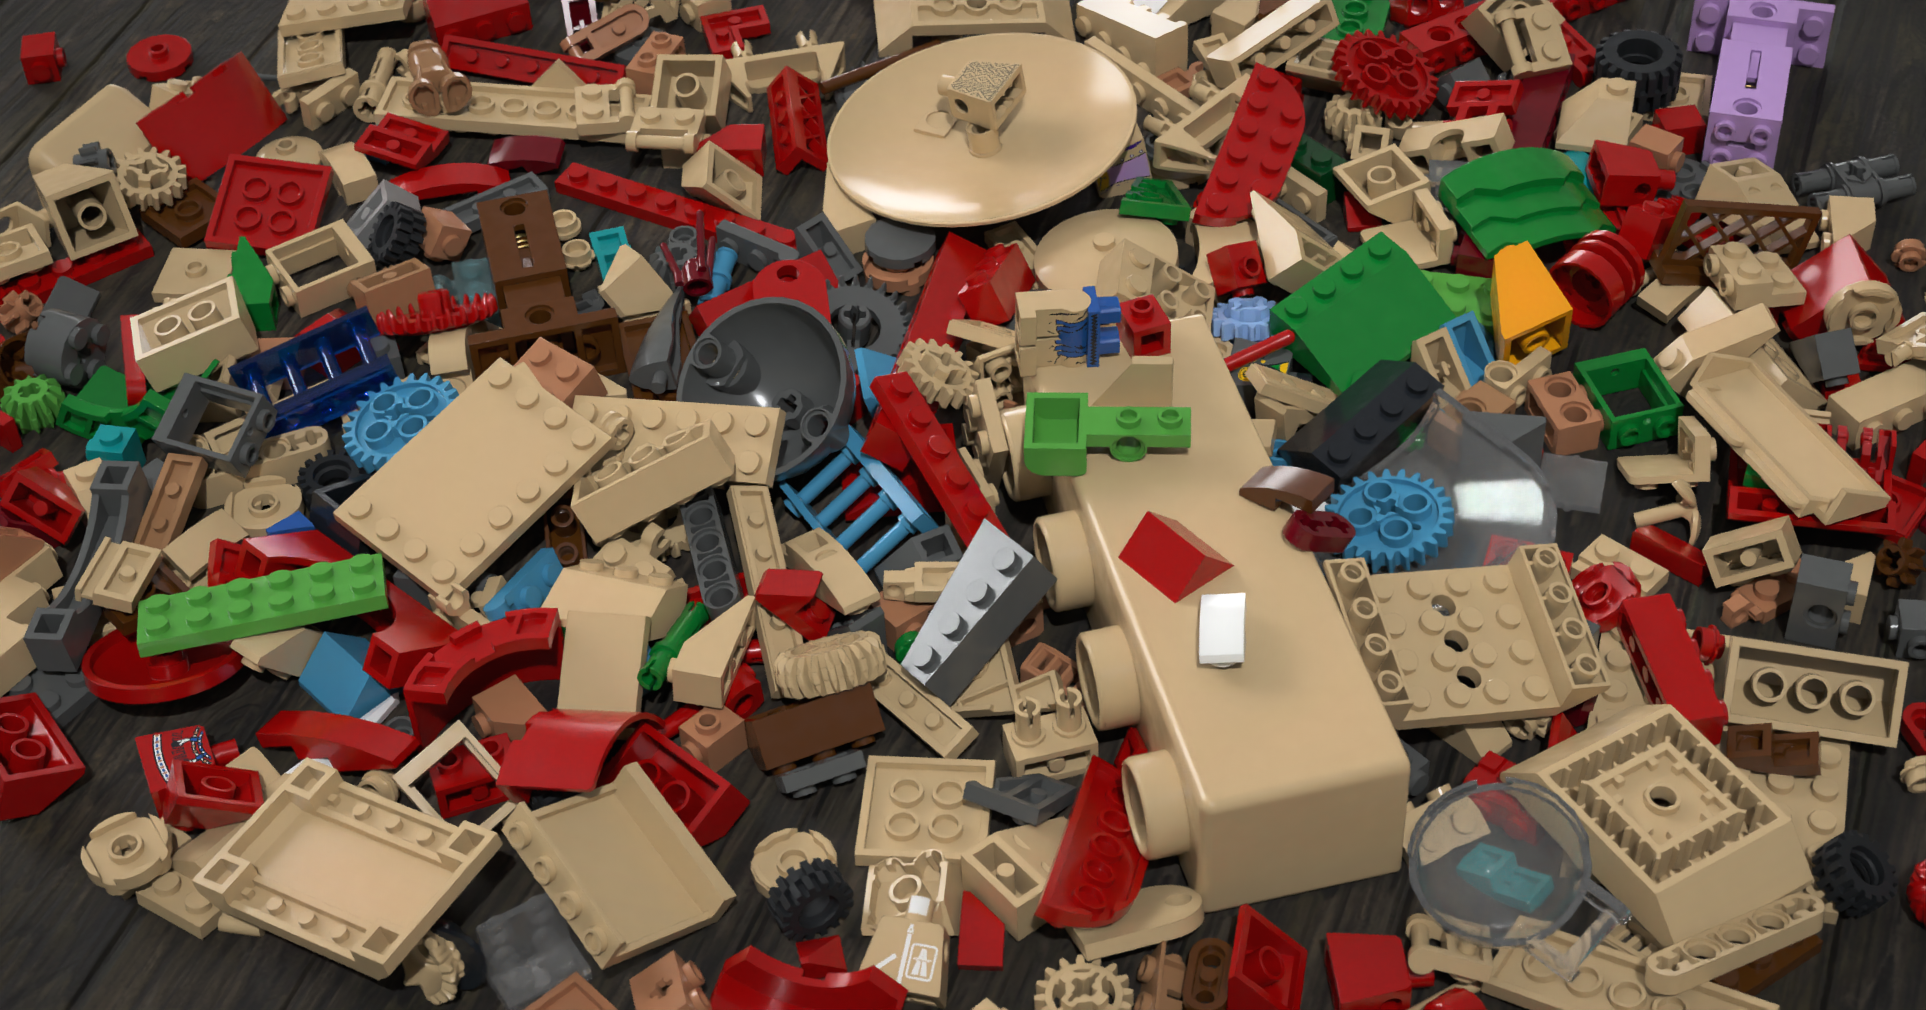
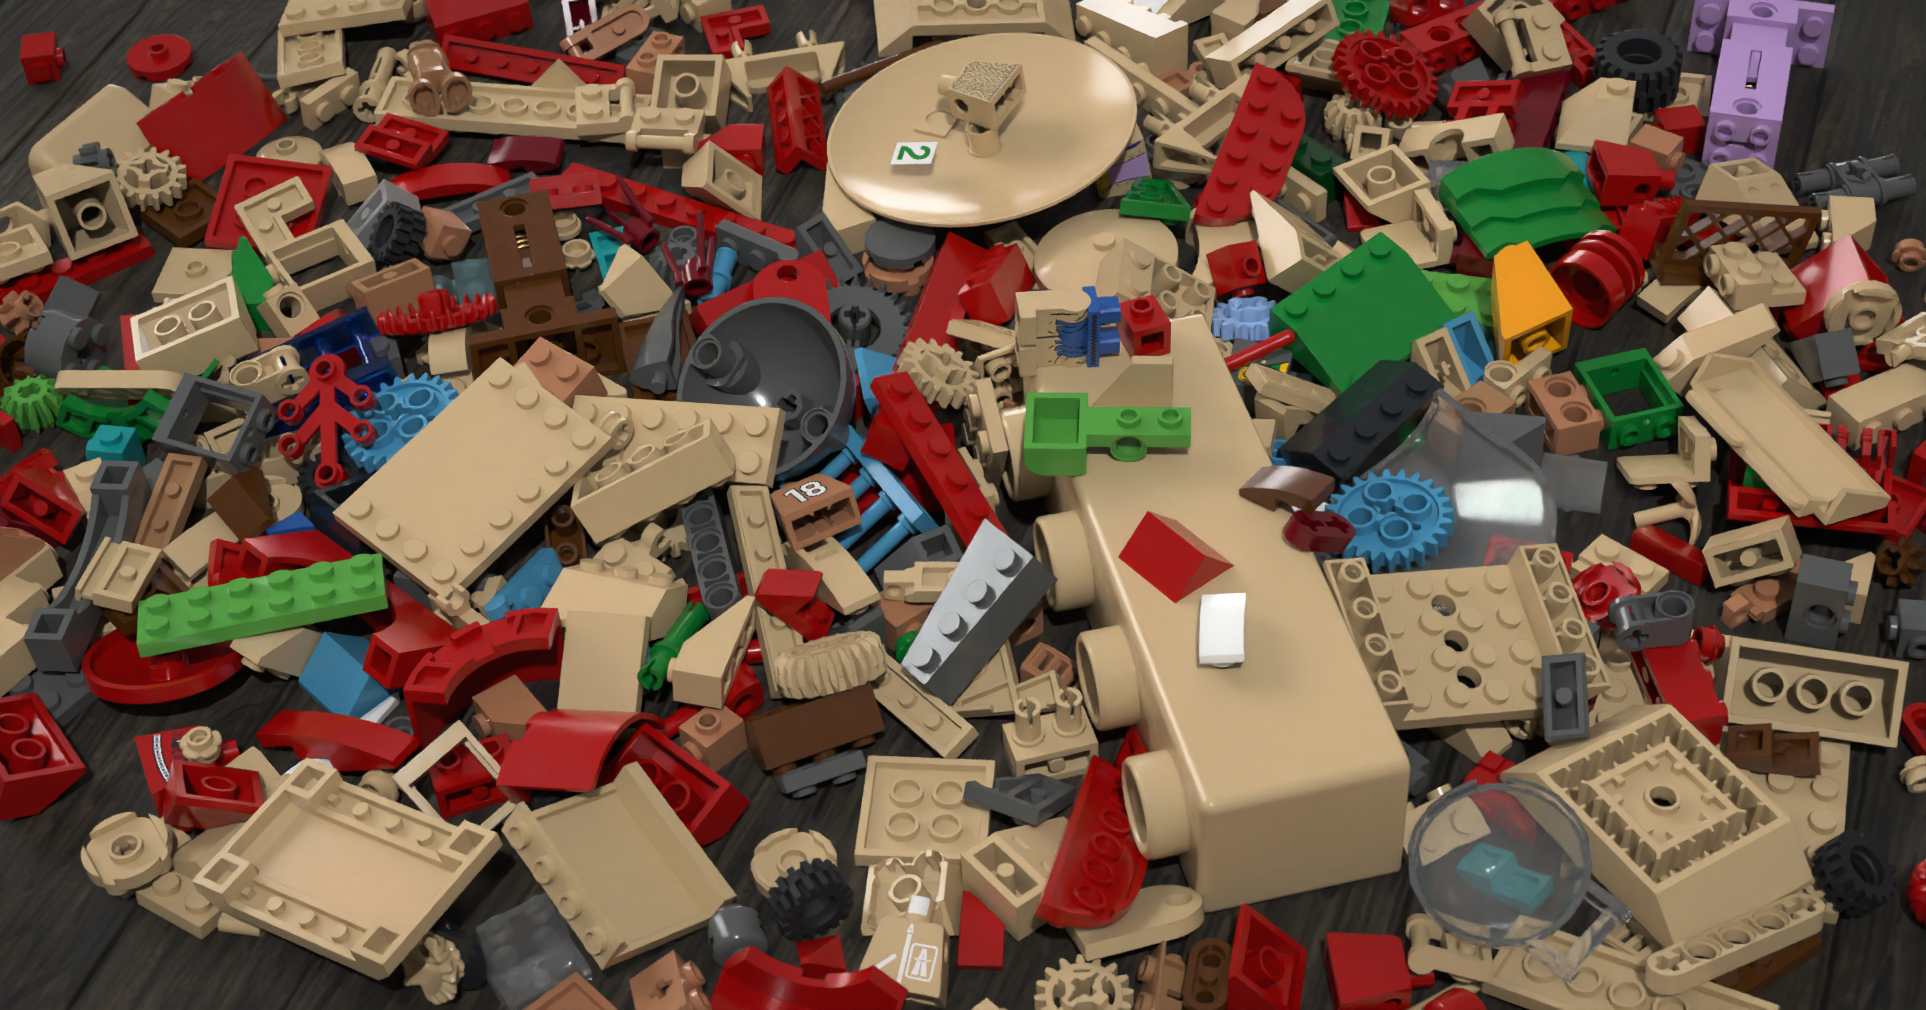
(116, 383): none -> tan beam
(201, 745): none -> tan plate
(244, 504): none -> reddish brown slope
(269, 211): none -> tan plate
(269, 376): none -> tan piece
(302, 311): none -> tan brick
(326, 417): none -> red plant
(570, 190): none -> red bracket
(636, 230): none -> dark red plant
(733, 930): none -> dark grey head
(814, 509): none -> nougat torso
(914, 153): none -> white sticker
(1565, 698): none -> dark grey slope
(1655, 620): none -> dark grey piece

